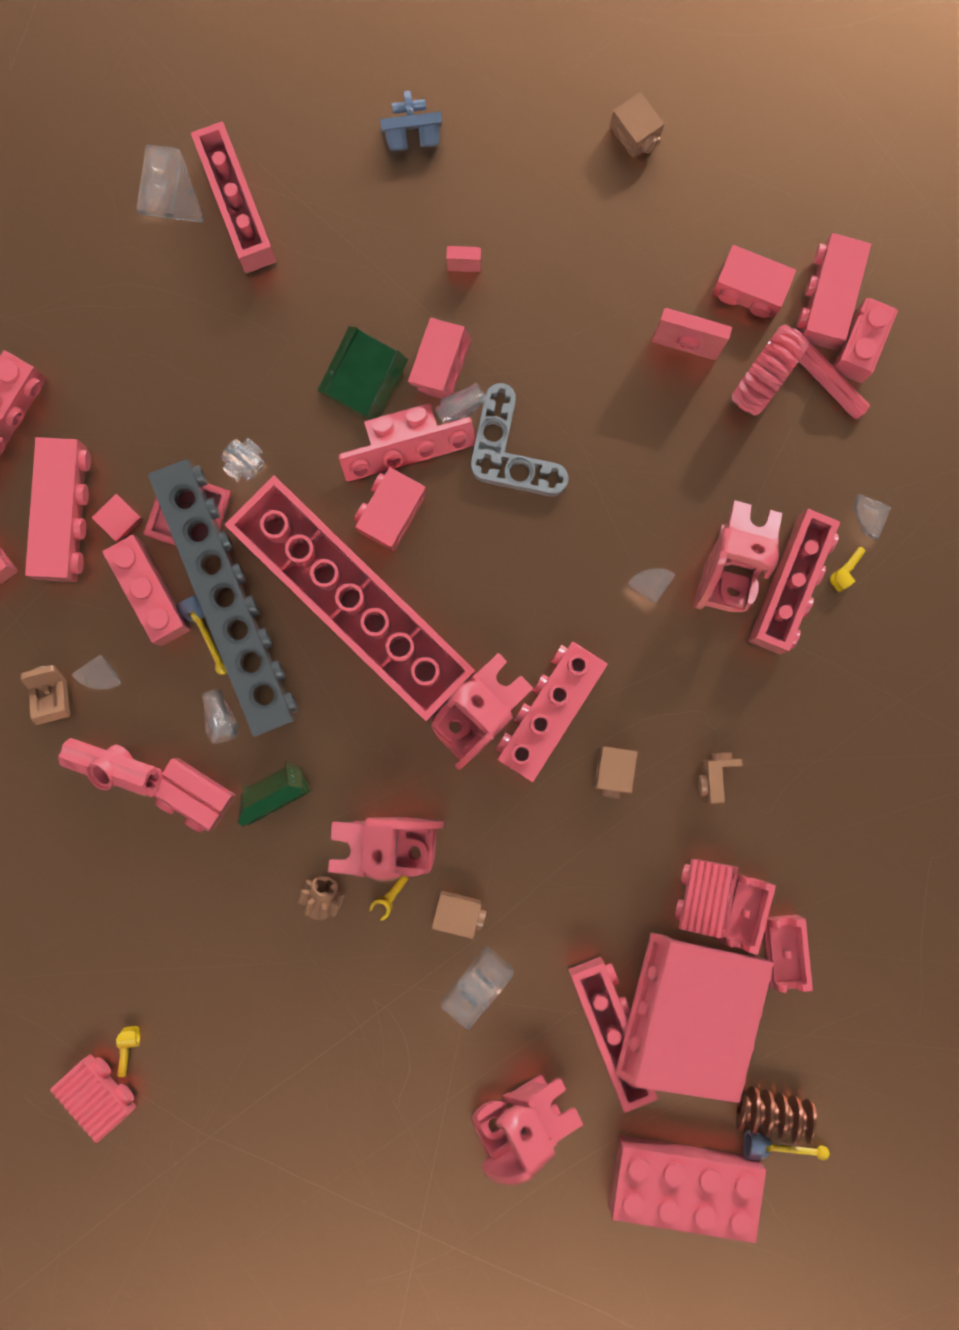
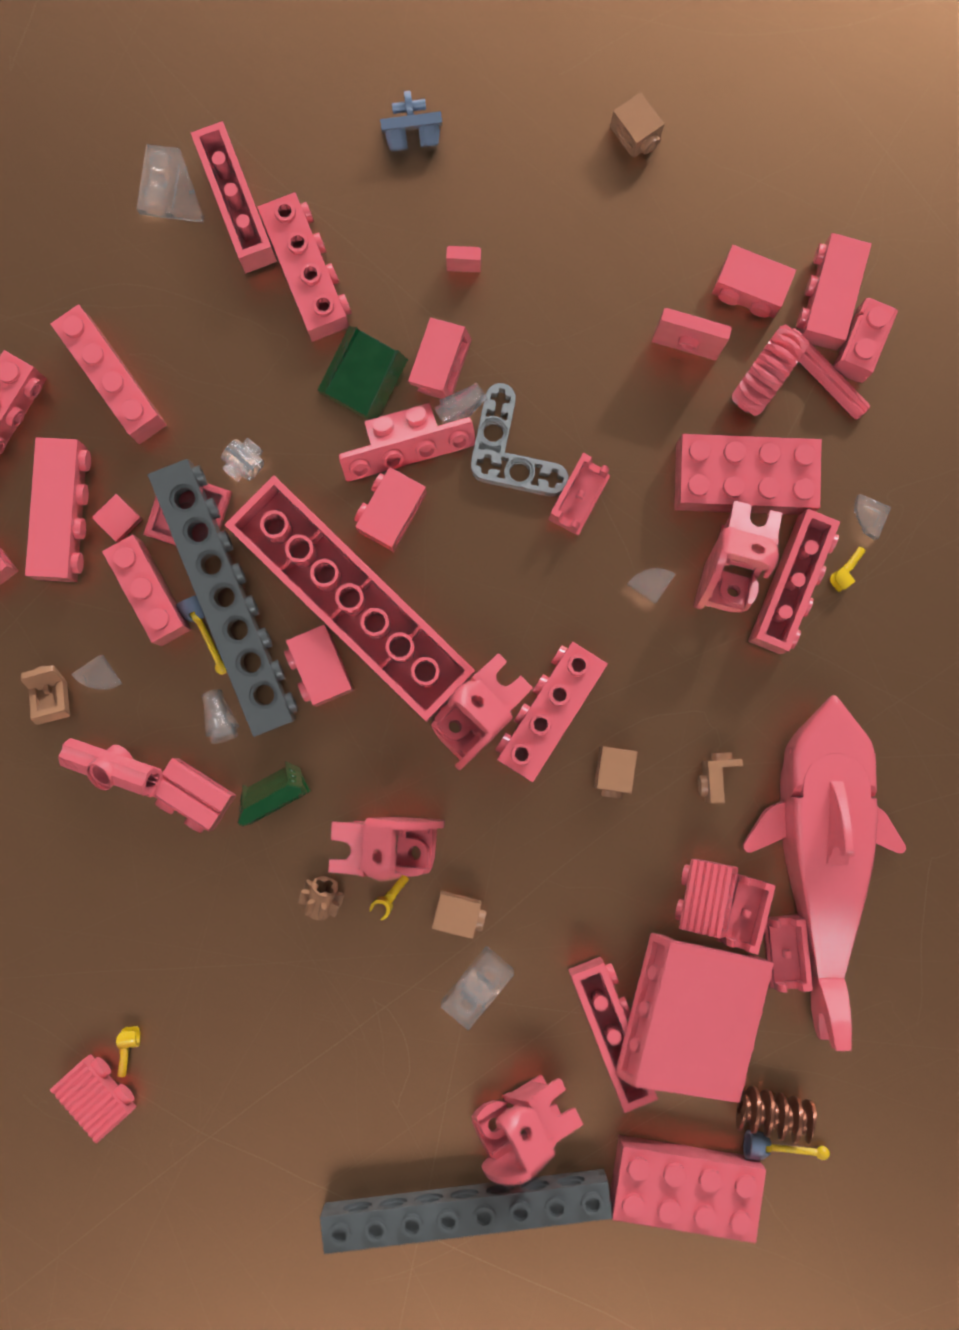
(108, 374): none -> coral brick
(304, 267): none -> coral brick
(318, 665): none -> coral brick
(465, 1211): none -> dark grey brick
(579, 495): none -> coral hinge
(747, 469): none -> coral brick
(829, 849): none -> coral animal

